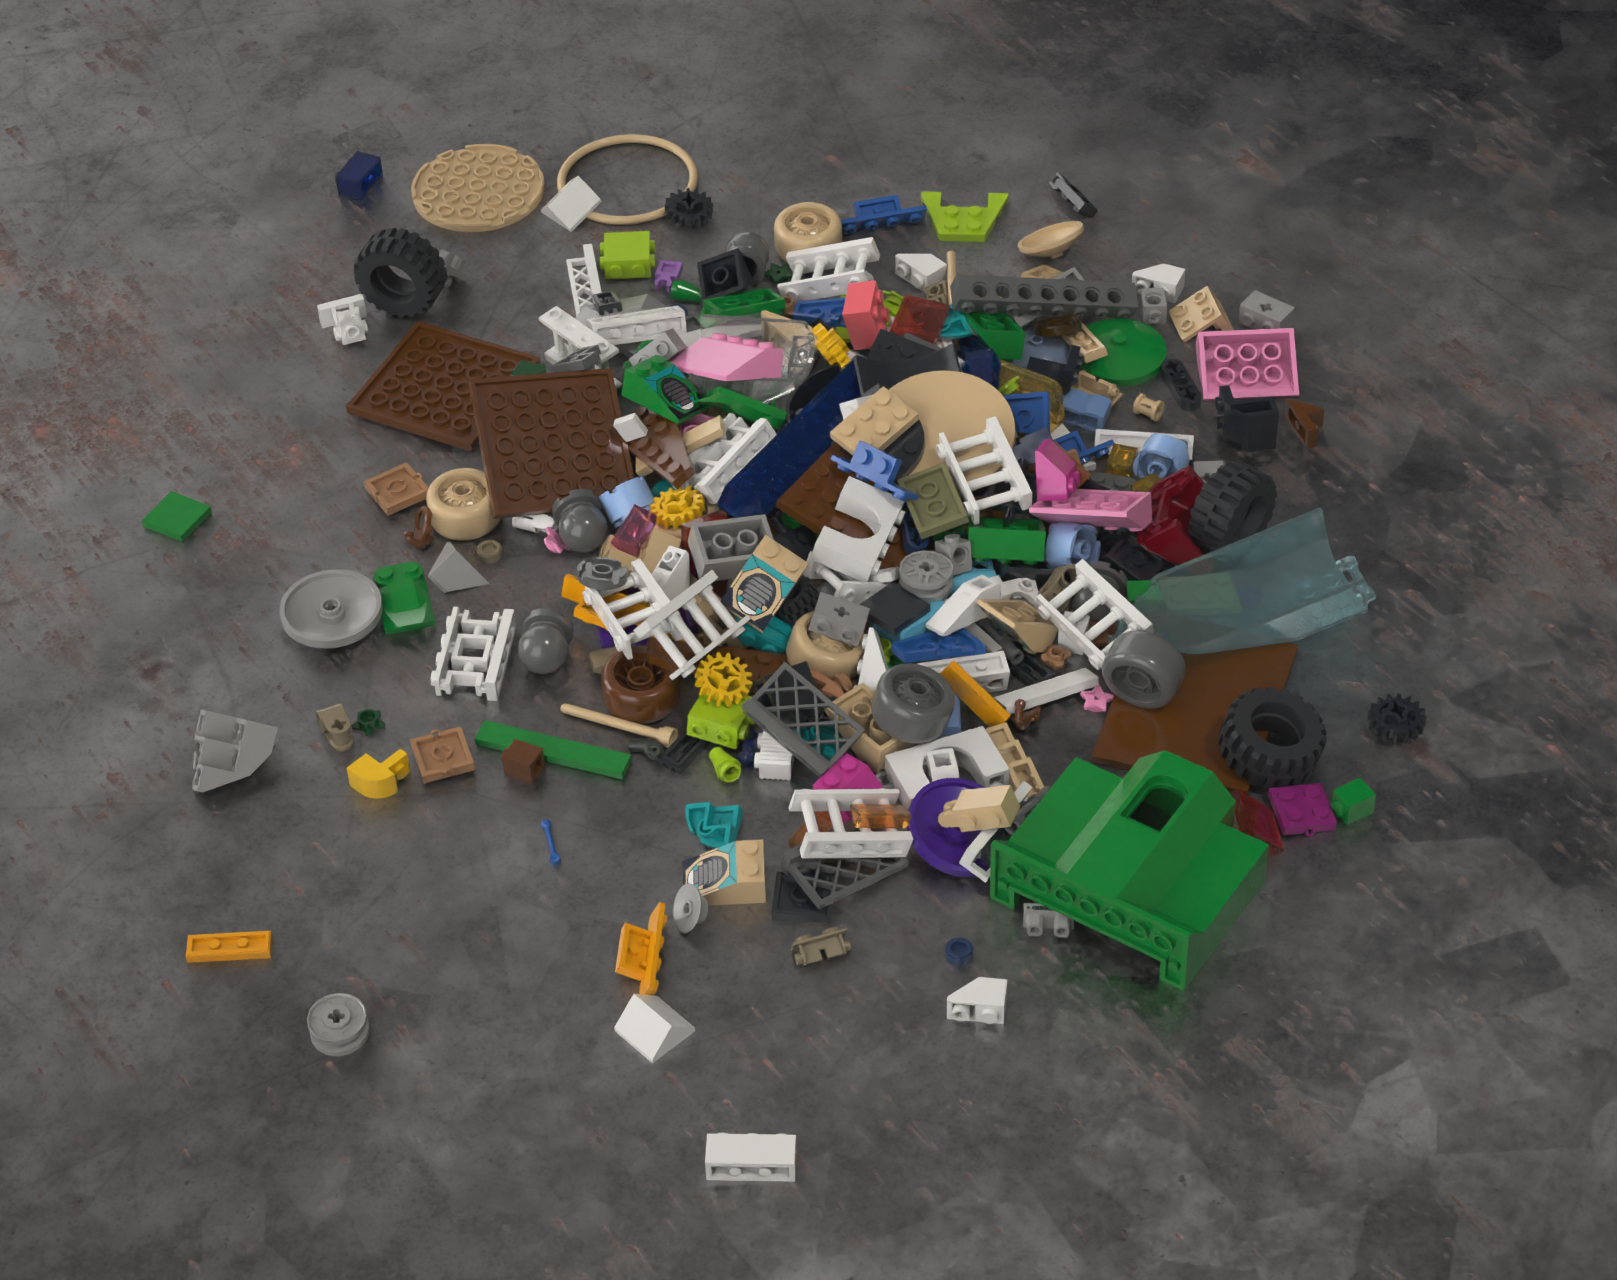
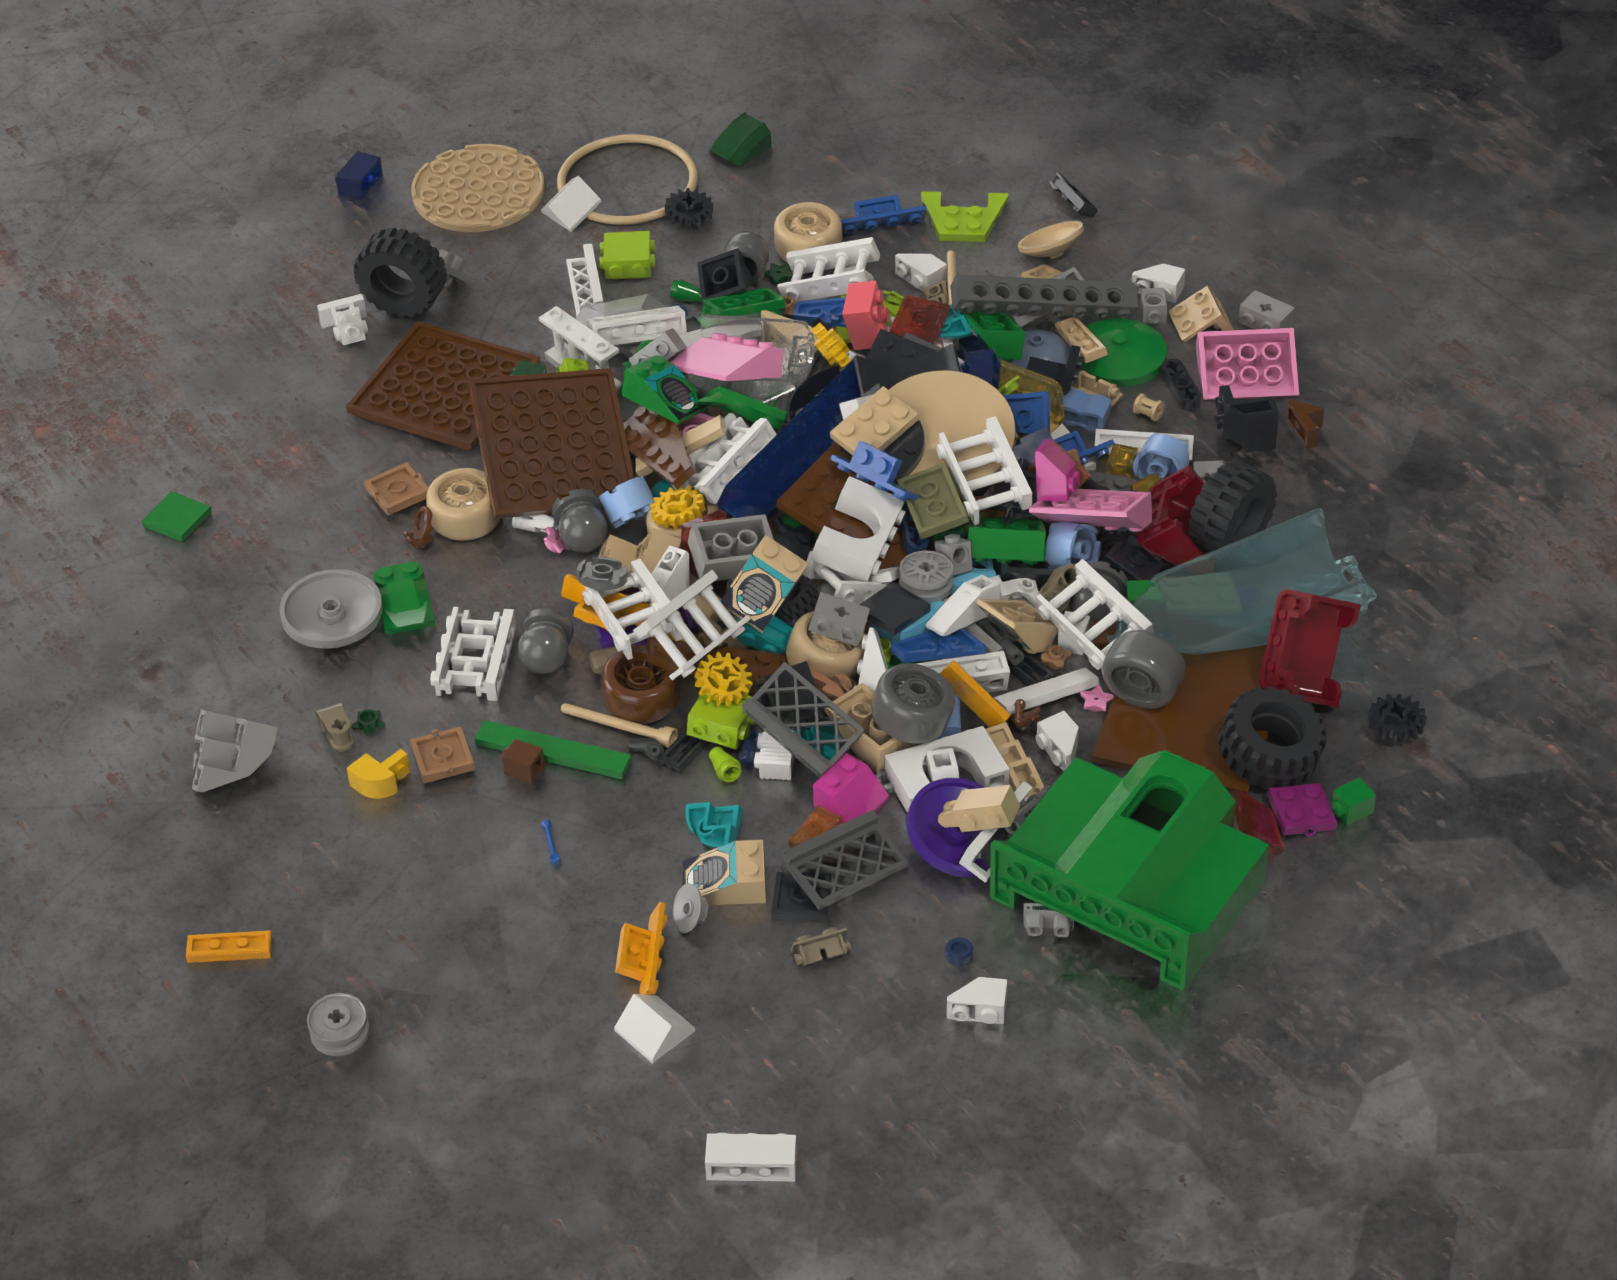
(454, 571): light grey slope -> none
(489, 551): dark tan tile -> none
(579, 360): dark grey plate -> none
(606, 305): black tile -> none
(630, 427): white tile -> none
(634, 530): clear pink slope -> none
(666, 273): medium lavender plate -> none
(742, 140): none -> dark green slope
(842, 843): white fence -> none
(880, 816): clear orange slope -> none
(1058, 326): dark brown tile -> none
(1058, 738): none -> white slope
(1305, 645): none -> dark red windscreen

